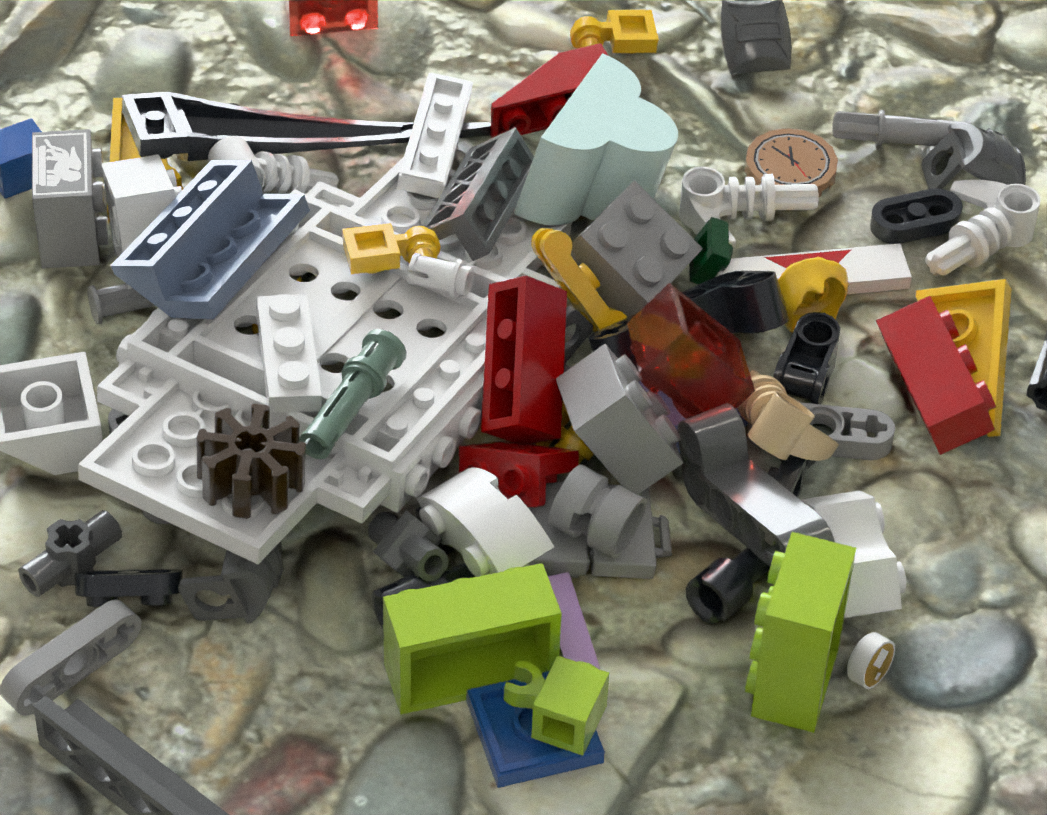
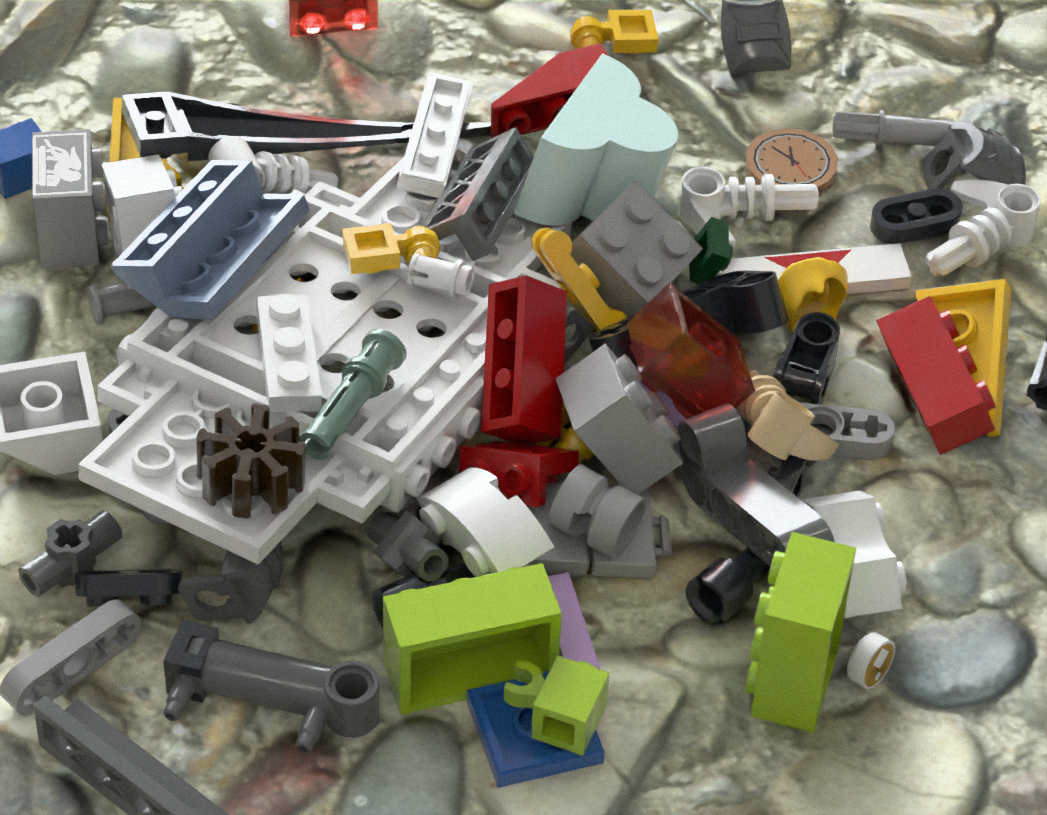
(337, 694): none -> dark grey piece

